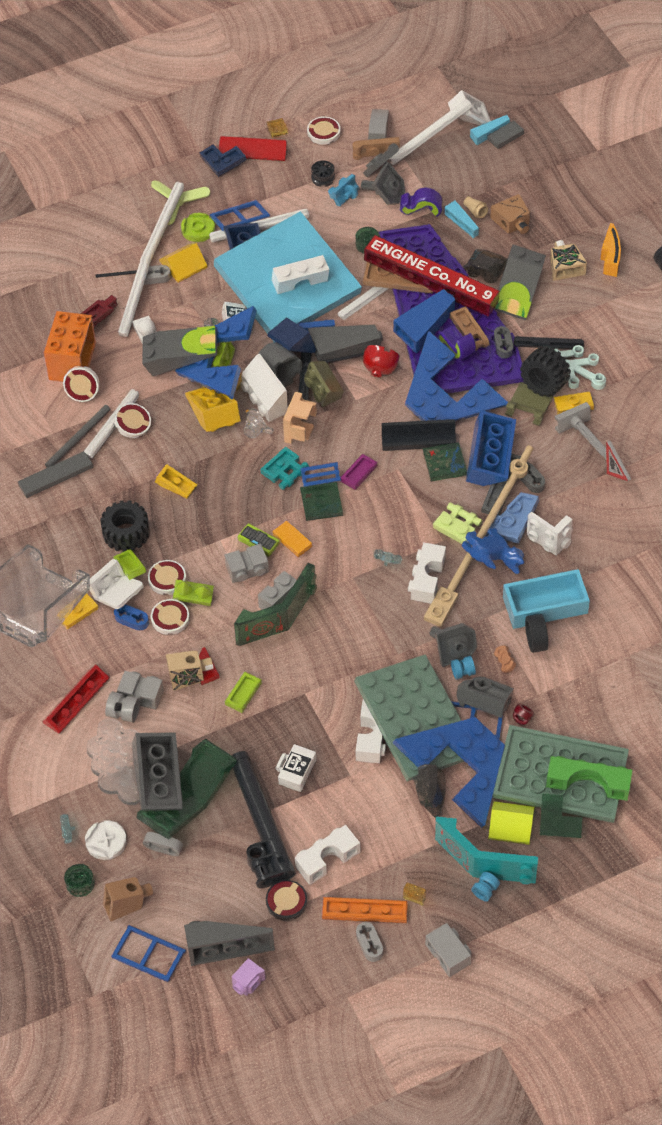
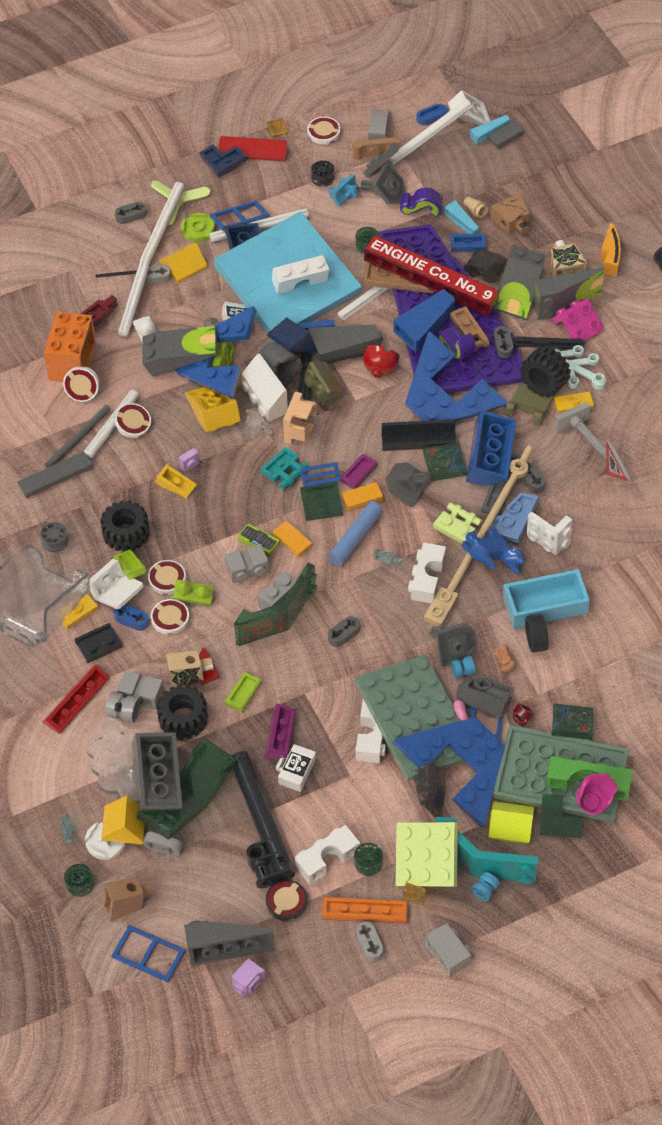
(54, 538): none -> dark grey wheel
(98, 643): none -> black plate
(121, 822): none -> yellow slope
(130, 212): none -> dark grey beam
(182, 698): none -> black tyre
(189, 460): none -> lavender plate
(279, 732): none -> magenta slope
(344, 632): none -> dark grey beam
(355, 533): none -> medium blue brick
(362, 496): none -> light orange tile
(368, 860): none -> clear green wheel
(406, 482): none -> dark grey piece
(427, 854): none -> yellowish green plate
(431, 114): none -> blue tile
(460, 710): none -> bright pink arm
(471, 243): none -> blue tile
(560, 291): none -> dark grey slope
(572, 721): none -> clear green tile
(579, 320): none -> dark pink bracket
(596, 793): none -> dark pink hair

